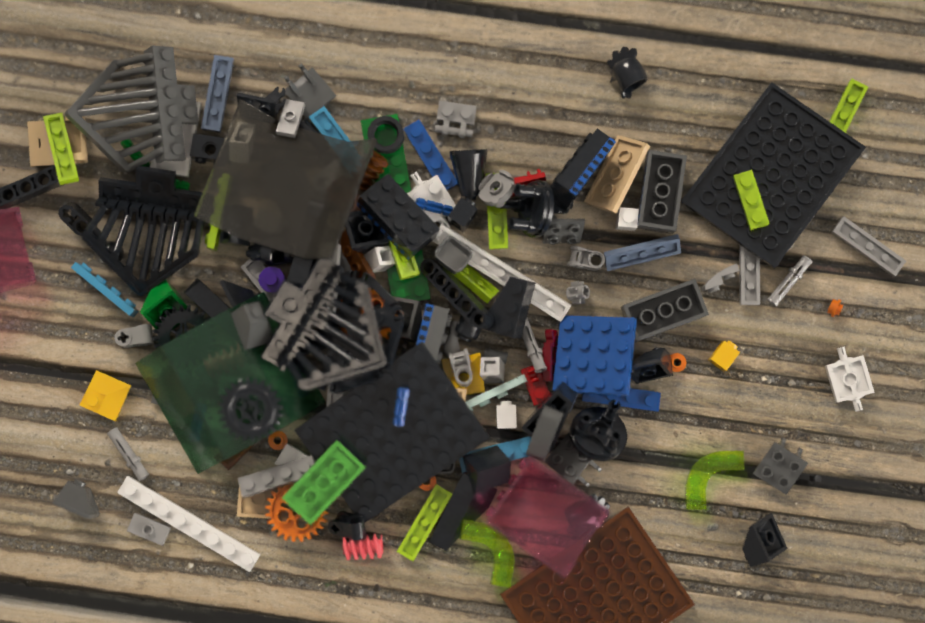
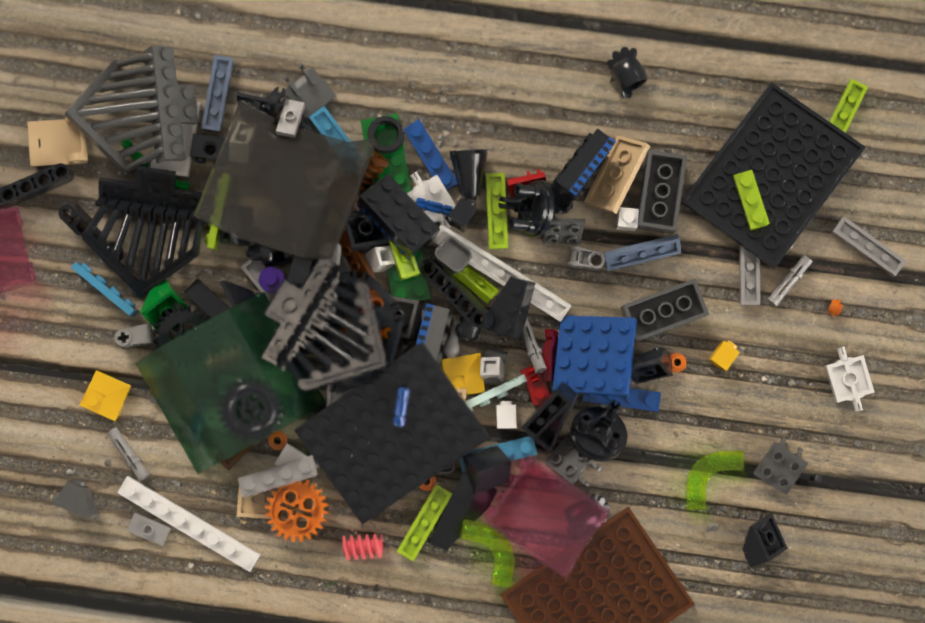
(61, 149): lime plate -> none
(252, 325): dark grey slope -> none
(323, 482): bright green plate -> none
(348, 526): black piece -> none
(455, 113): light grey plate -> none
(461, 364): light grey piece -> none
(505, 185): light grey plate -> none
(544, 433): dark grey beam -> none
(578, 292): light grey gear -> none
(713, 283): light grey slope -> none

